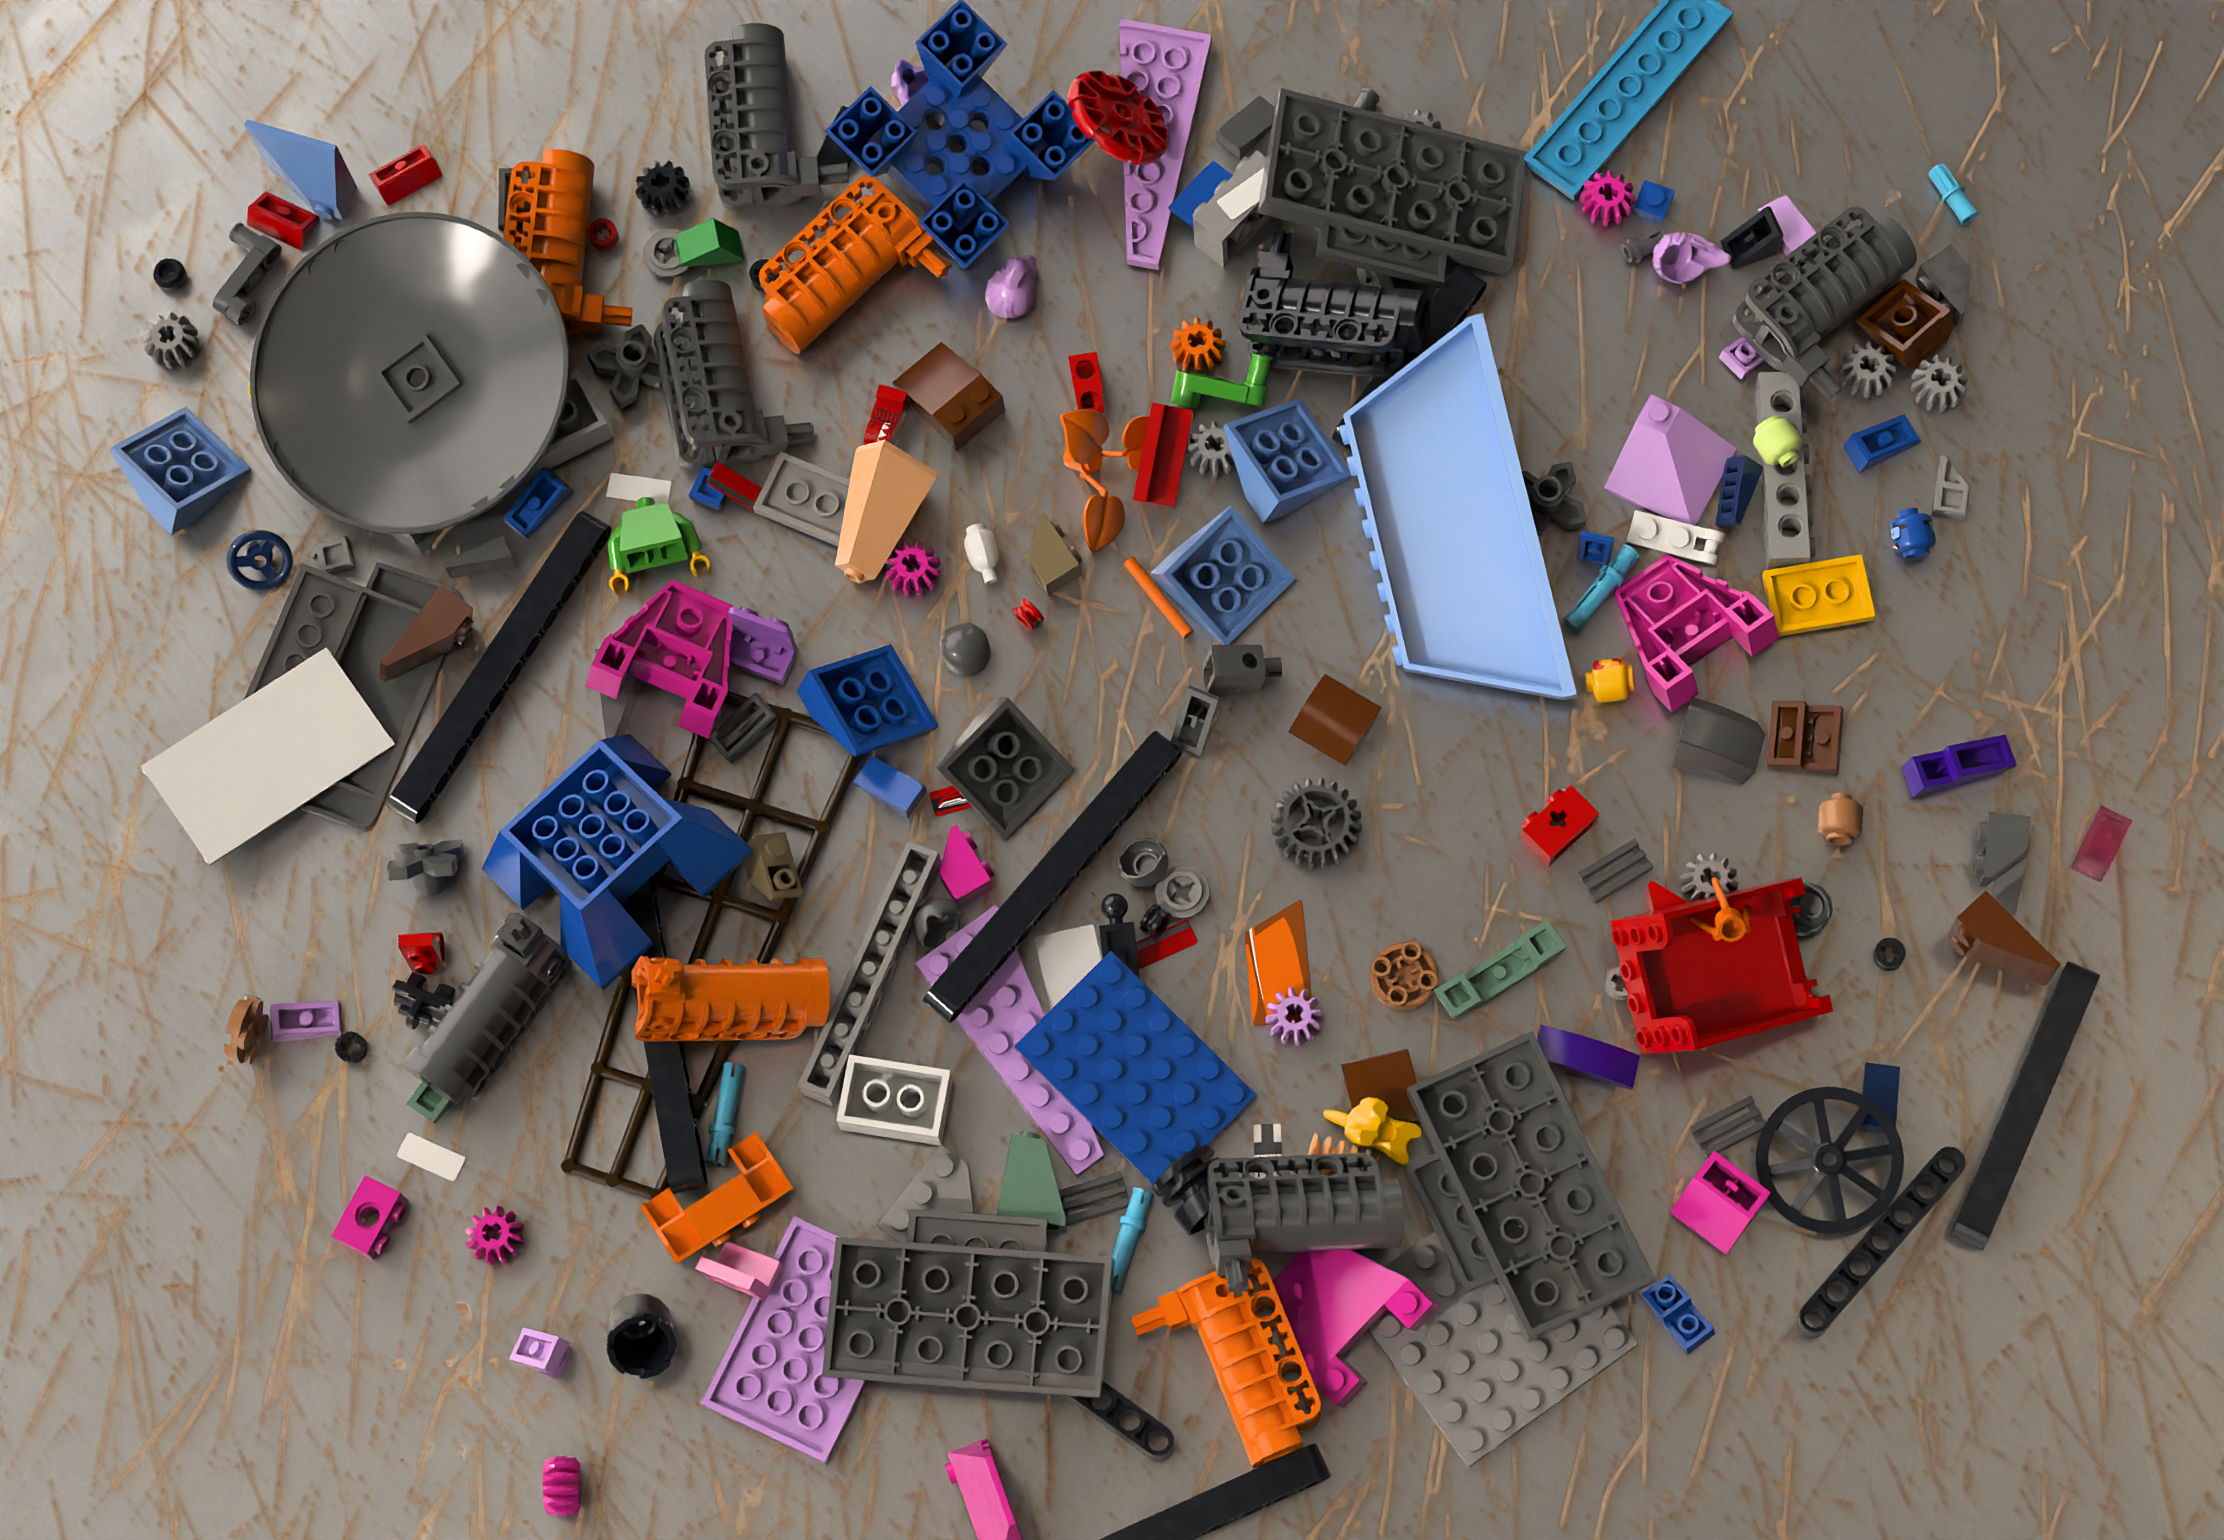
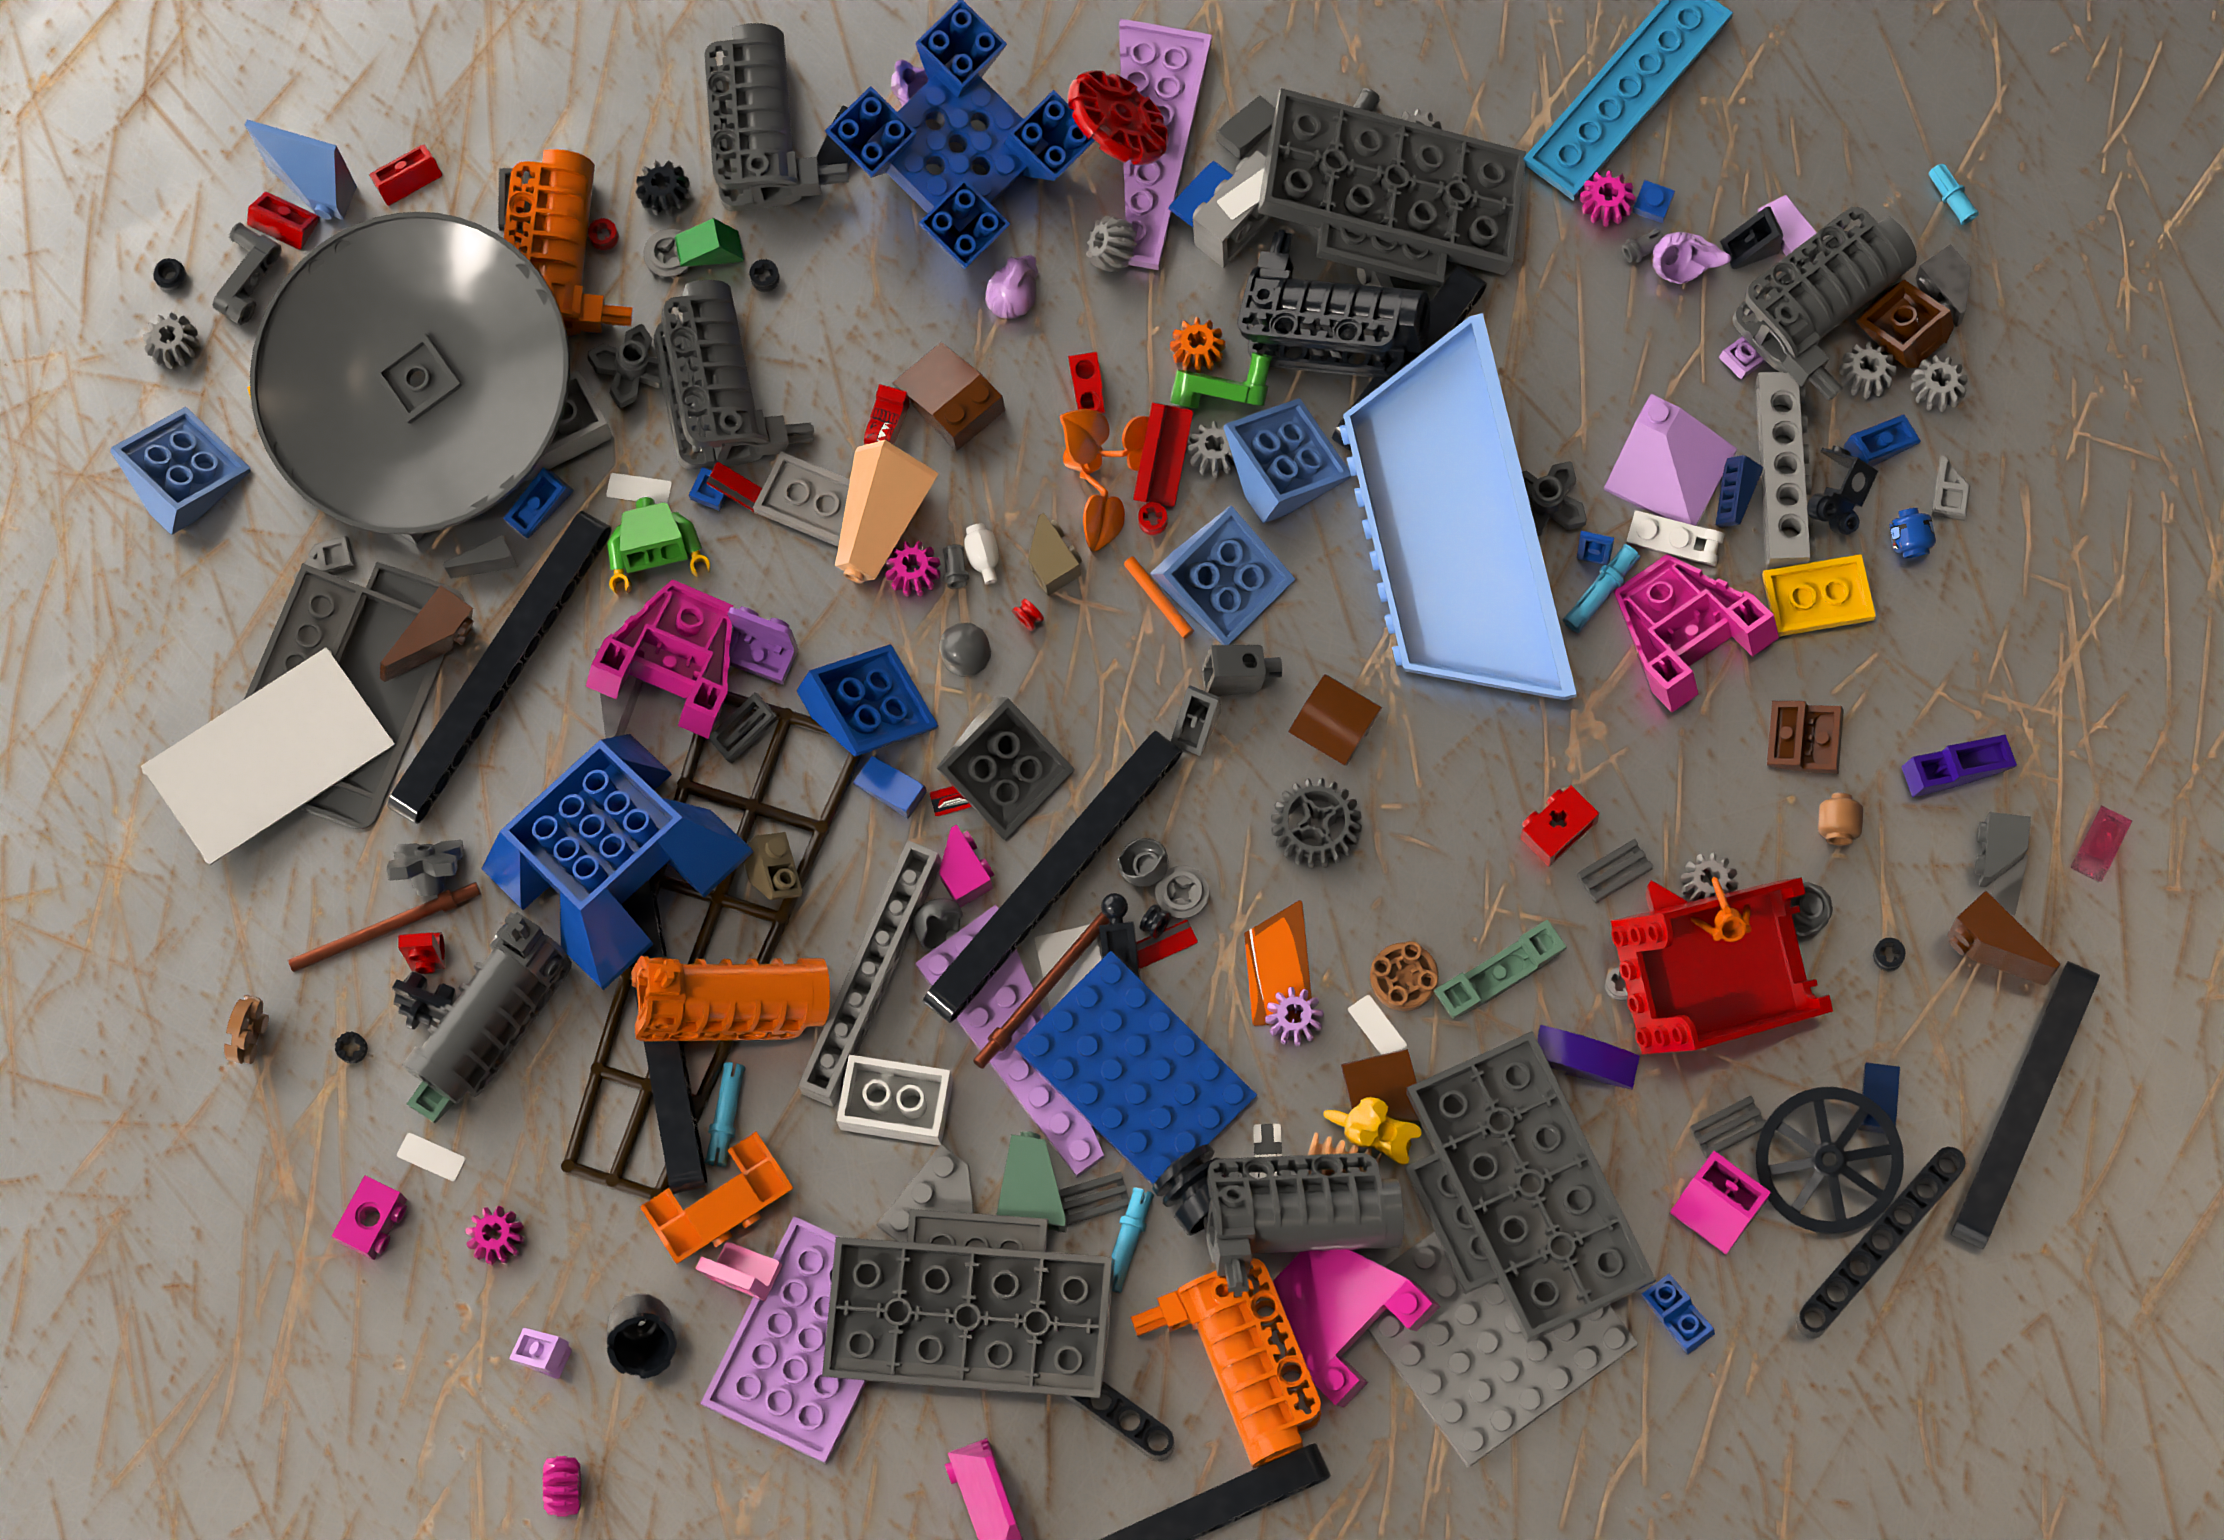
(261, 546): dark blue piece -> none
(304, 1020): lavender slope -> none
(446, 901): none -> copper bar
(842, 262): orange piece -> none
(955, 575): none -> dark grey pin
(1001, 1037): none -> copper bar
(1111, 243): none -> light grey gear
(1159, 511): none -> red bush
(1376, 1026): none -> white sticker
(1610, 680): yellow head -> none
(1718, 743): dark grey slope -> none
(1777, 441): yellowish green head -> none
(1837, 504): none -> black piece

